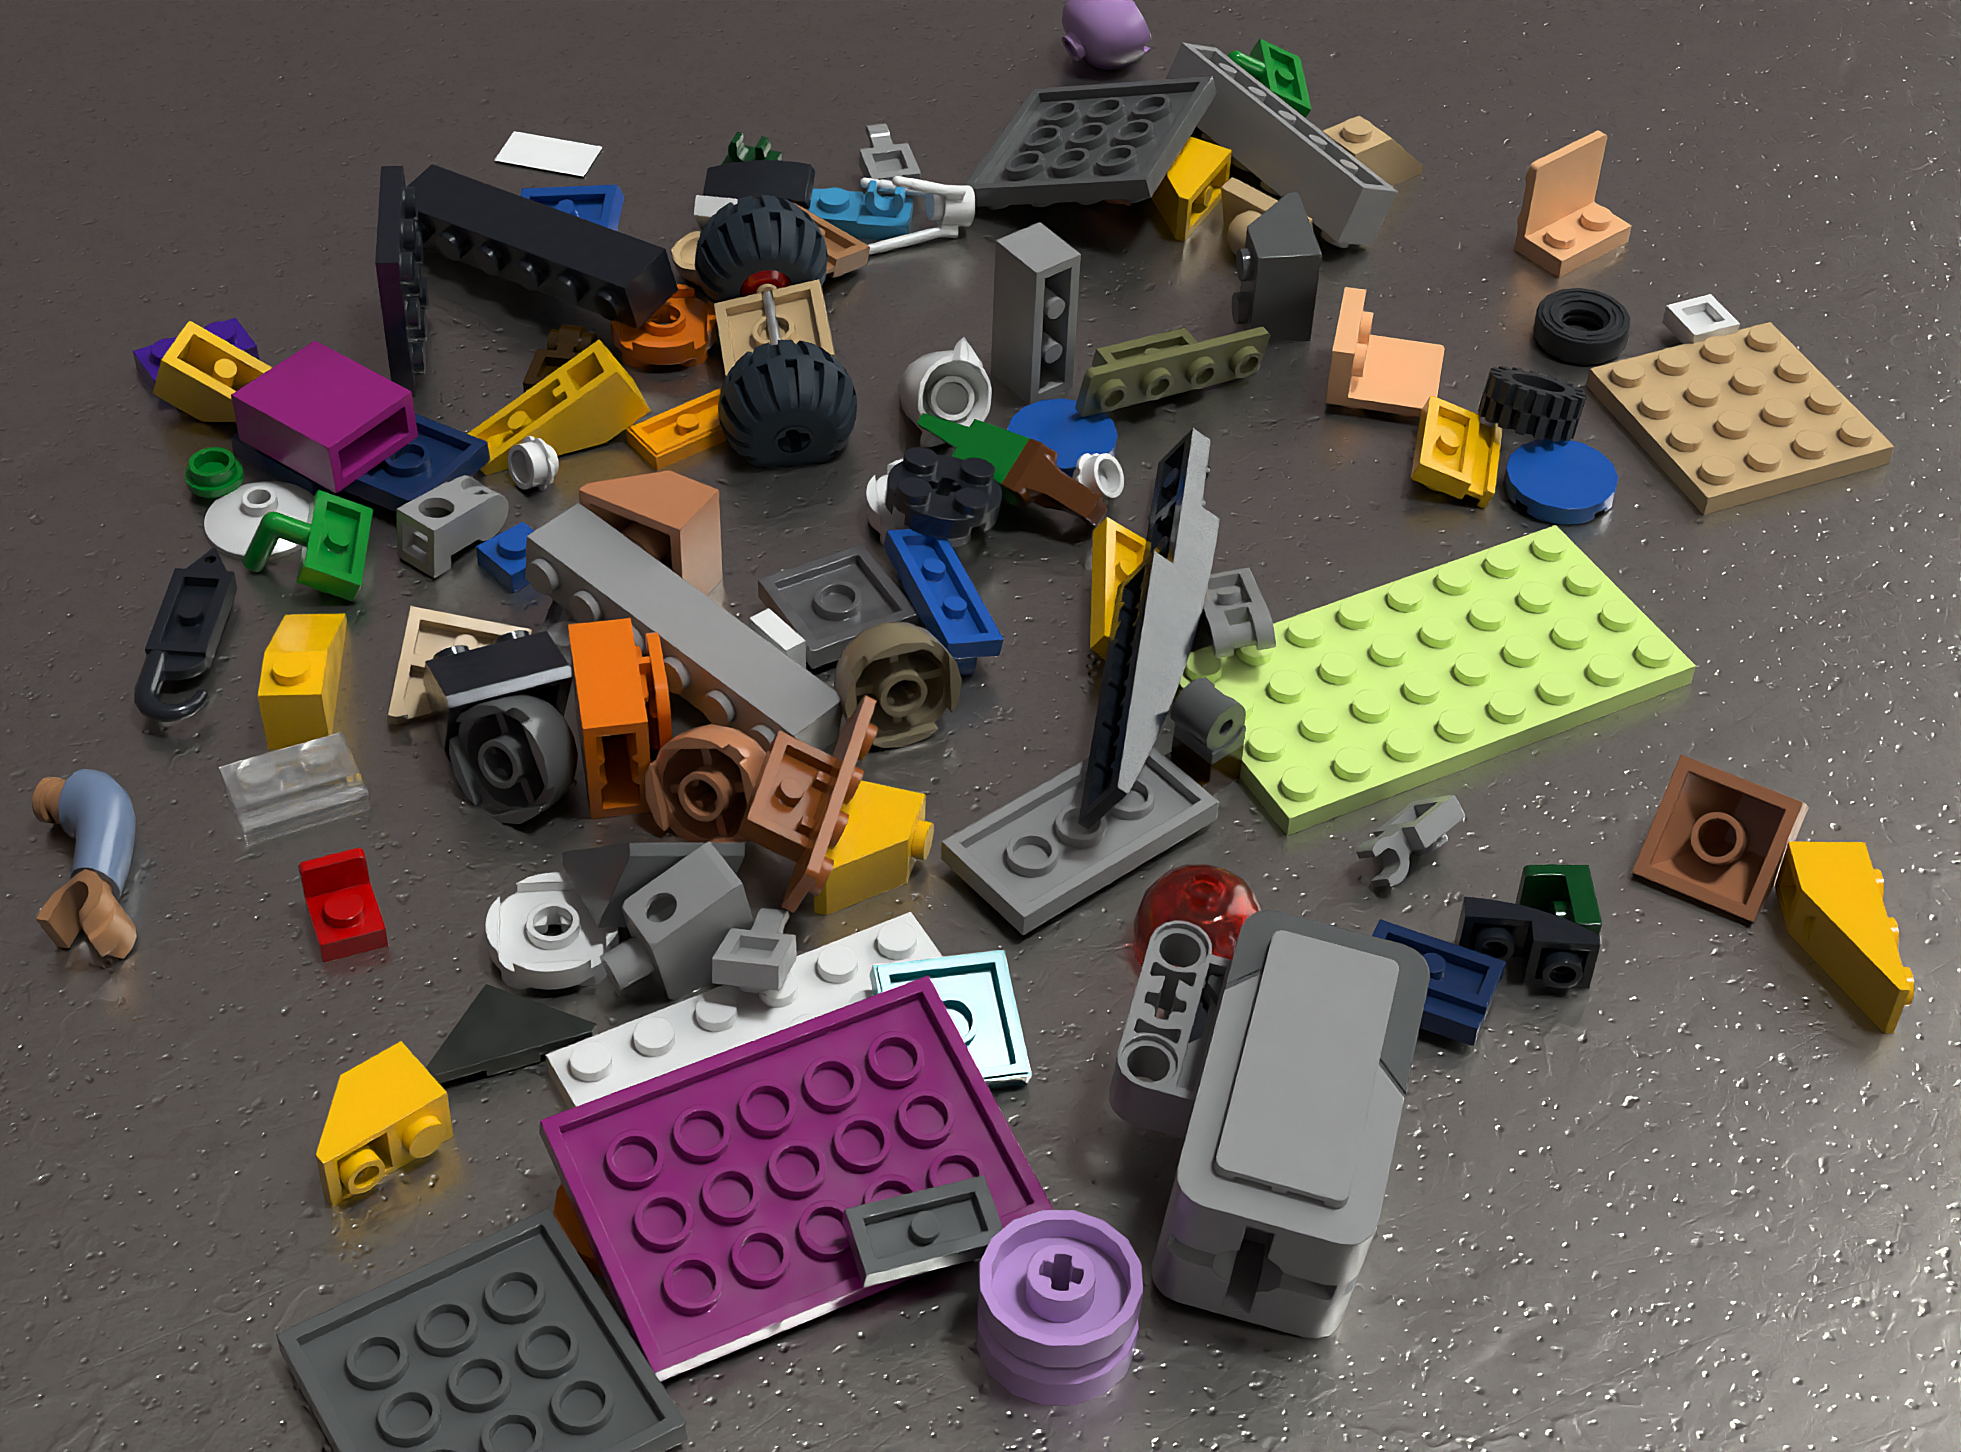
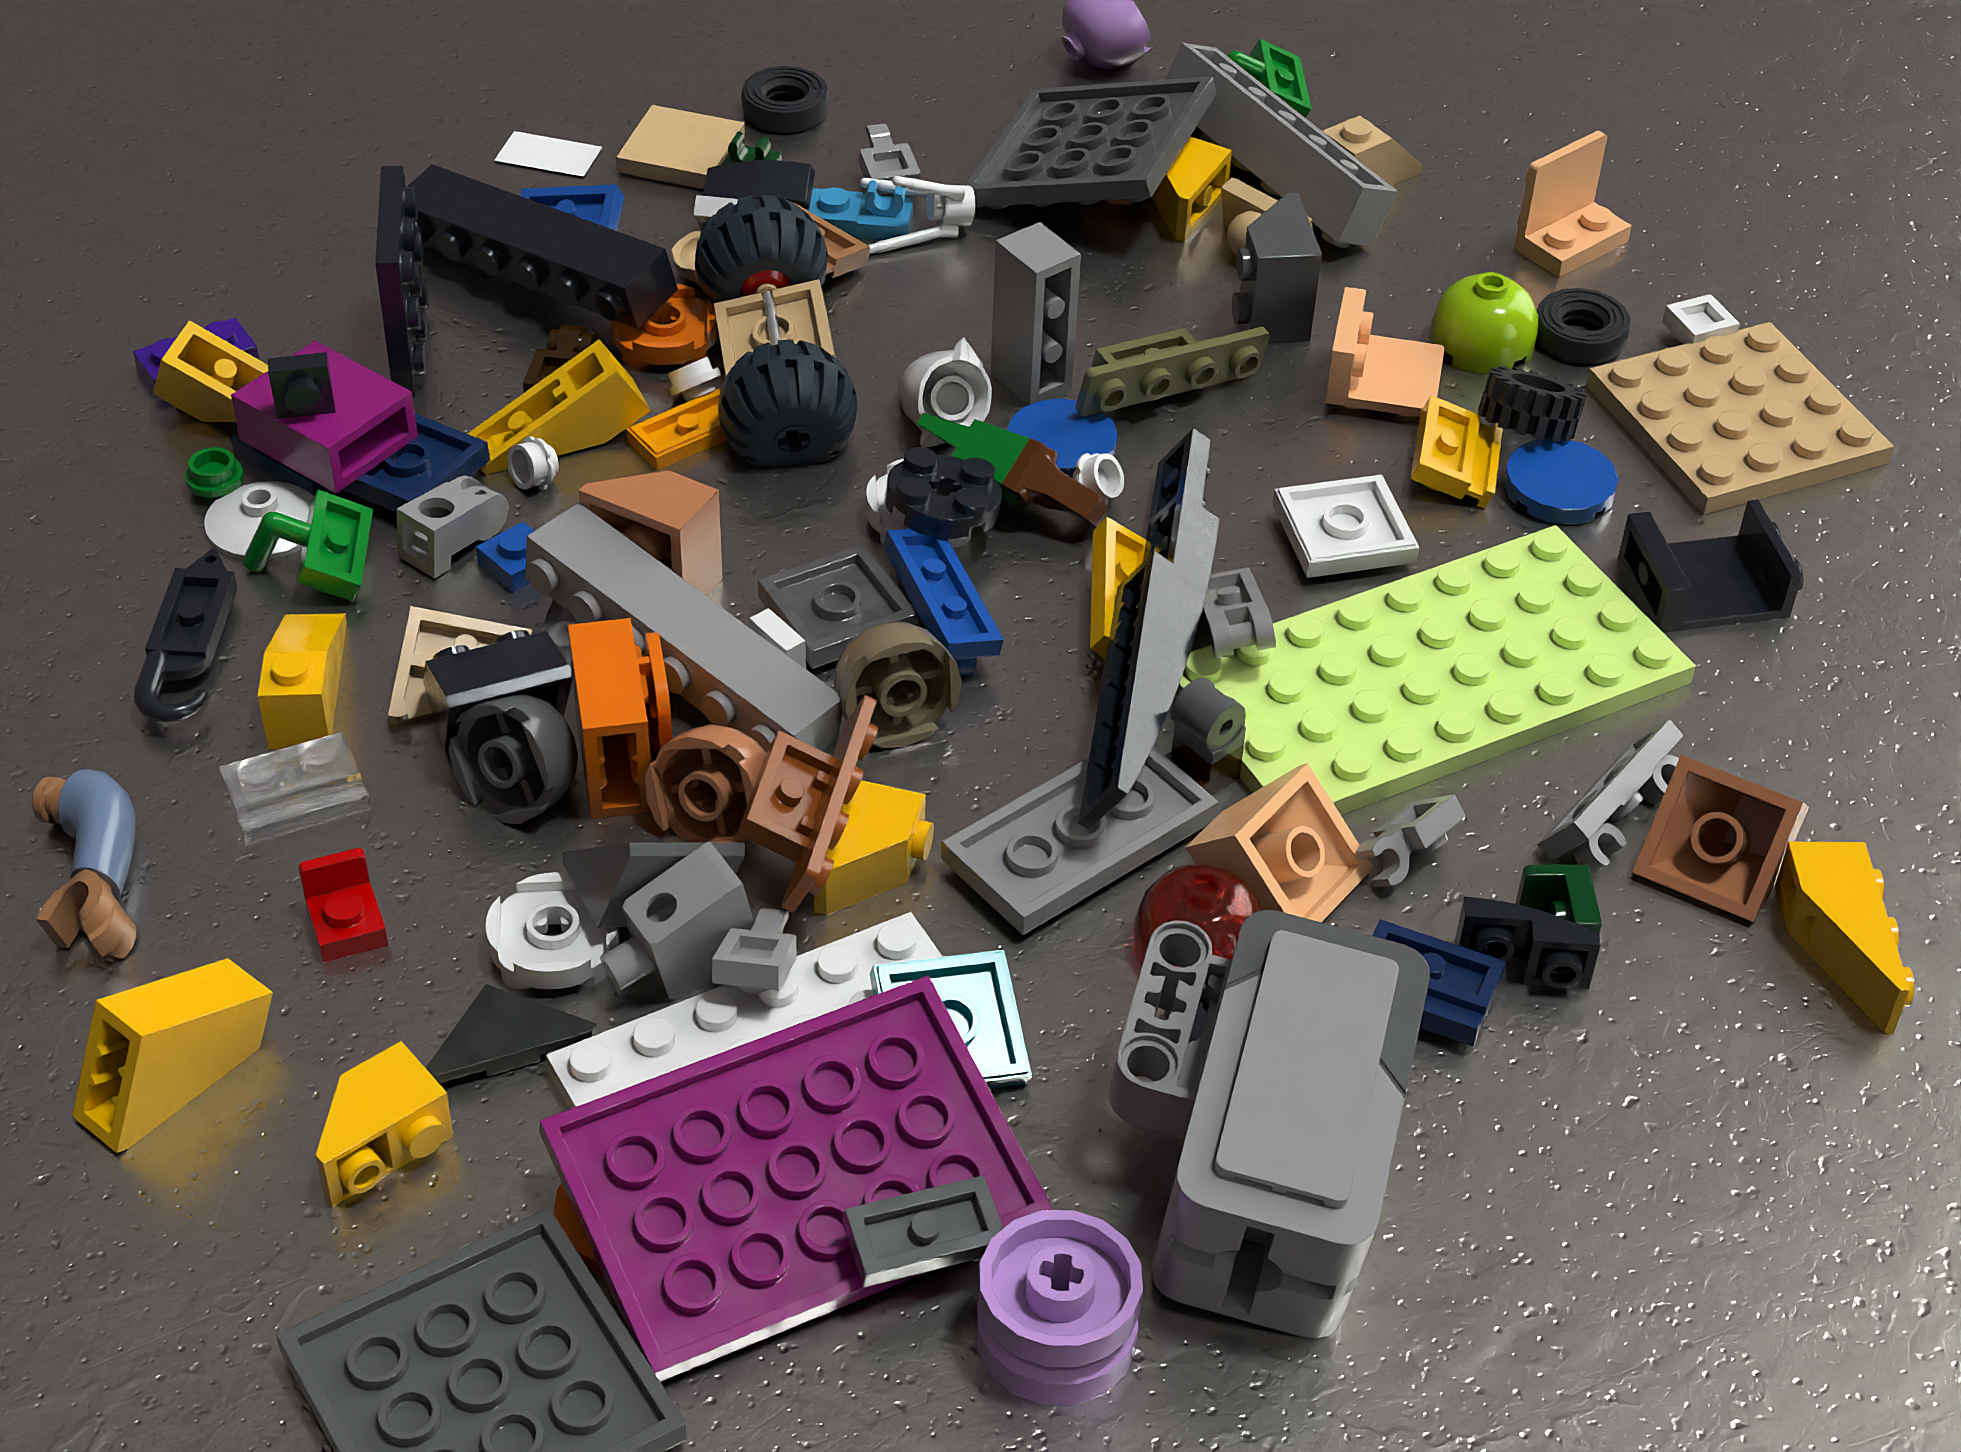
(165, 1047): none -> yellow slope
(301, 385): none -> black plate
(677, 146): none -> tan tile
(693, 379): none -> white plate
(785, 116): none -> black tyre
(1286, 846): none -> light nougat slope
(1345, 526): none -> white plate
(1485, 323): none -> lime cylinder
(1614, 795): none -> light grey plate
(1712, 578): none -> black panel

